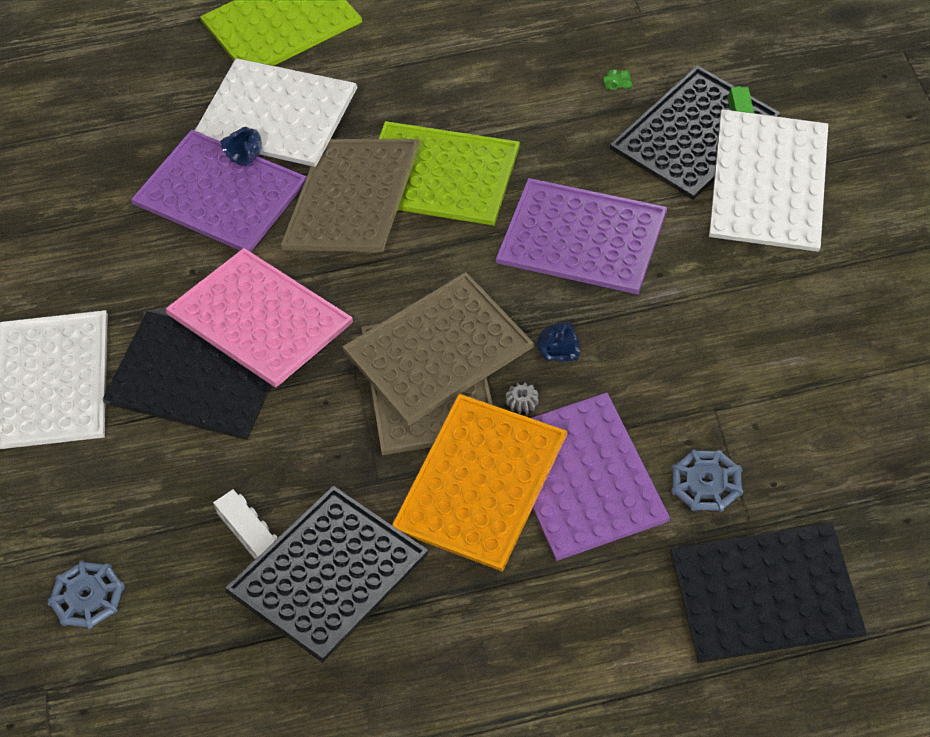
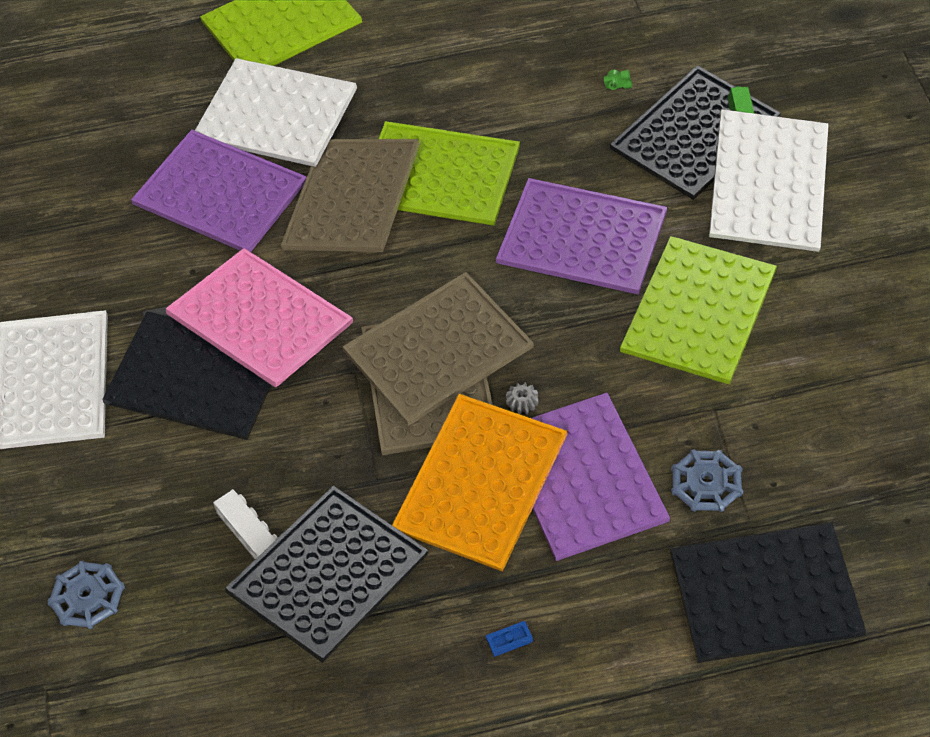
(242, 146): dark blue hair -> none
(509, 638): none -> blue plate
(559, 343): dark blue hair -> none
(699, 310): none -> lime plate

